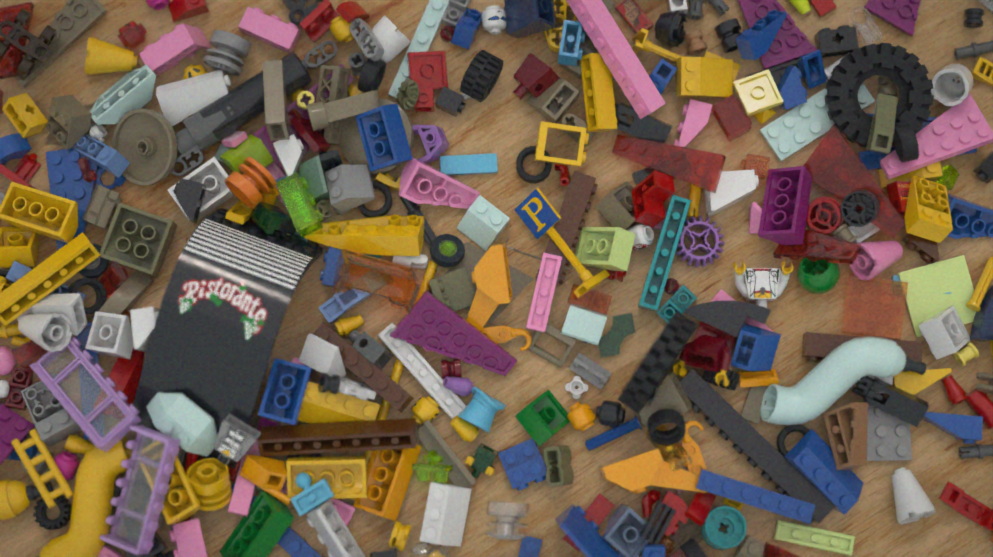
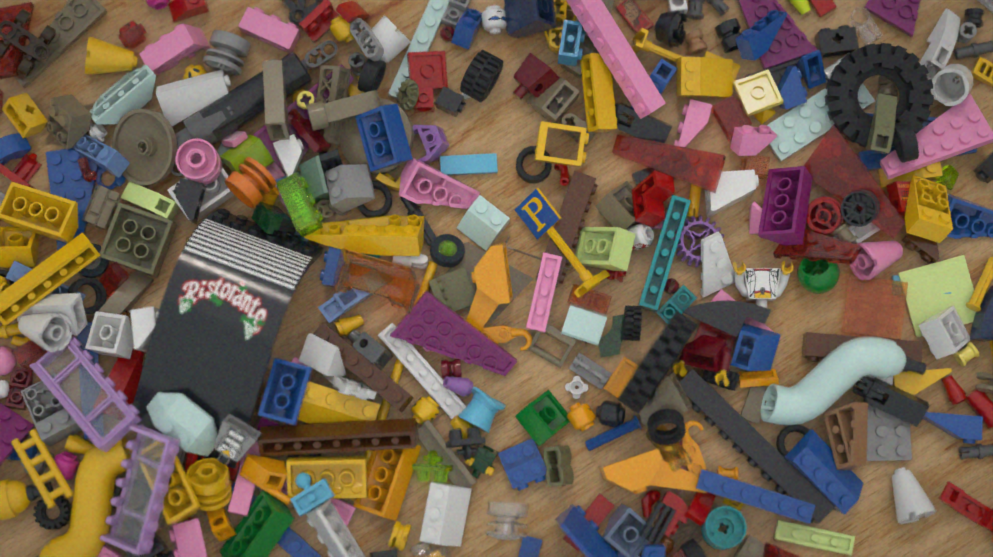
(150, 201): none -> yellowish green slope
(199, 161): none -> bright pink wheel
(220, 524): none -> light orange leg
(239, 213): yellow tile -> none
(329, 383): black wheel -> none
(456, 440): none -> black hips
(620, 377): none -> light orange tile
(632, 323): none -> black tyre
(716, 265): none -> white wing
(728, 472): none -> light orange bush
(751, 140): none -> bright pink slope
(941, 43): none -> white slope
(970, 28): none -> light grey bush

